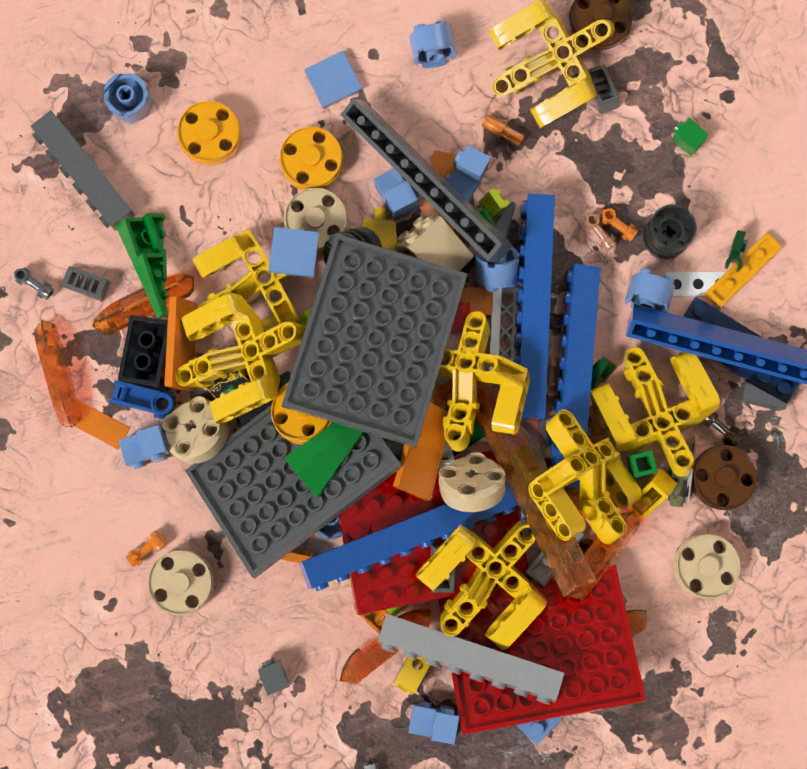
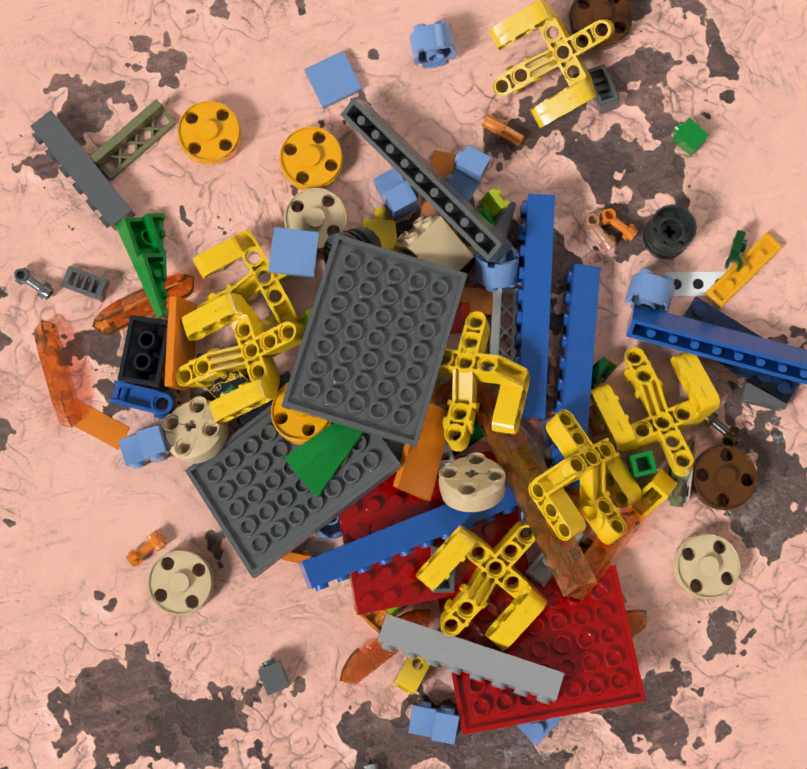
(128, 133): none -> olive fence
(130, 109): medium blue brick -> none

